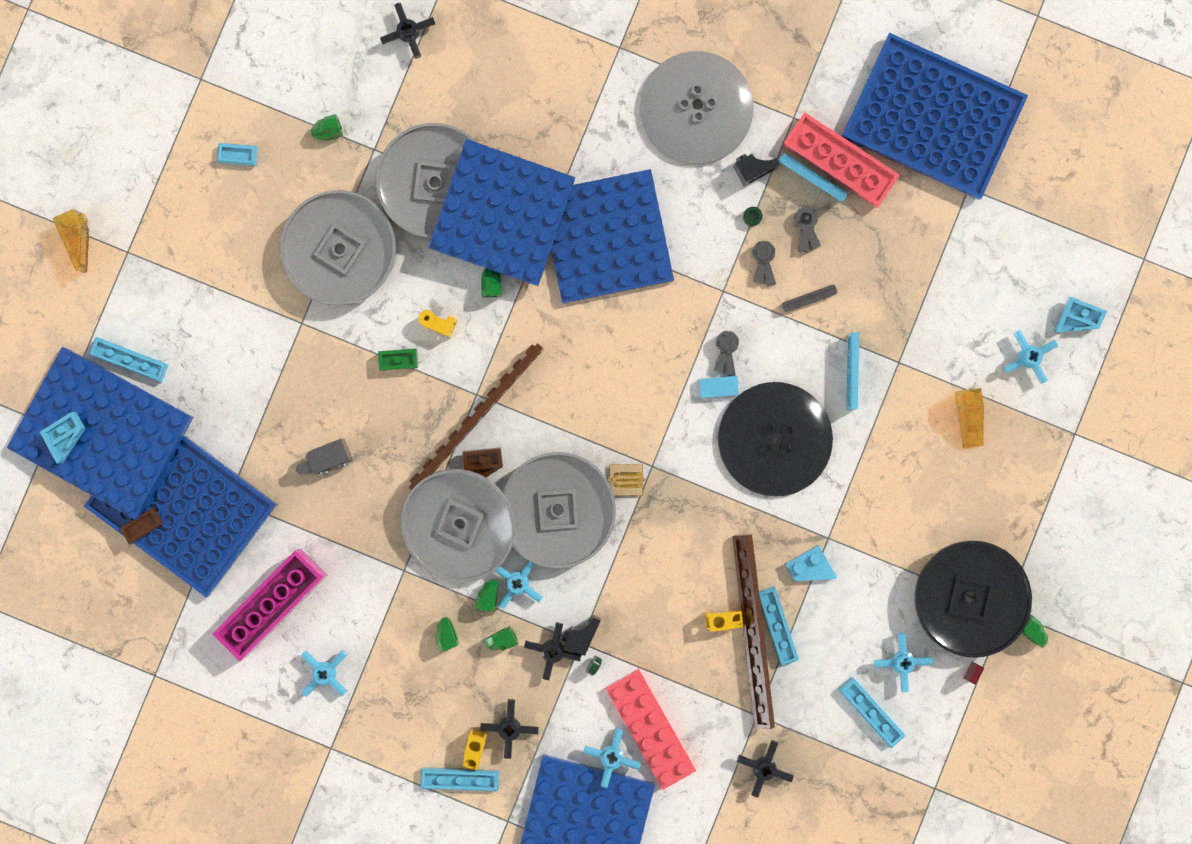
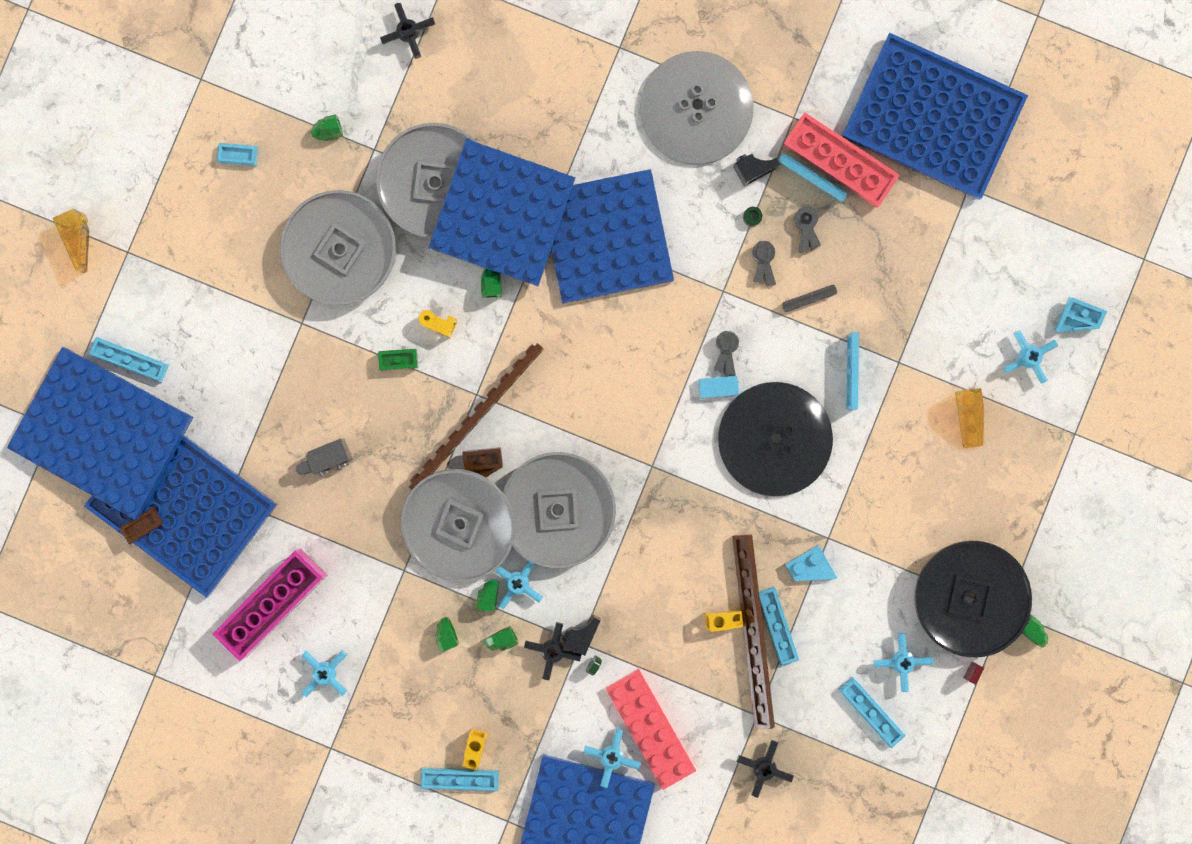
(63, 435): medium azure wing -> none
(502, 729): black bar -> none
(626, 479): piece -> none

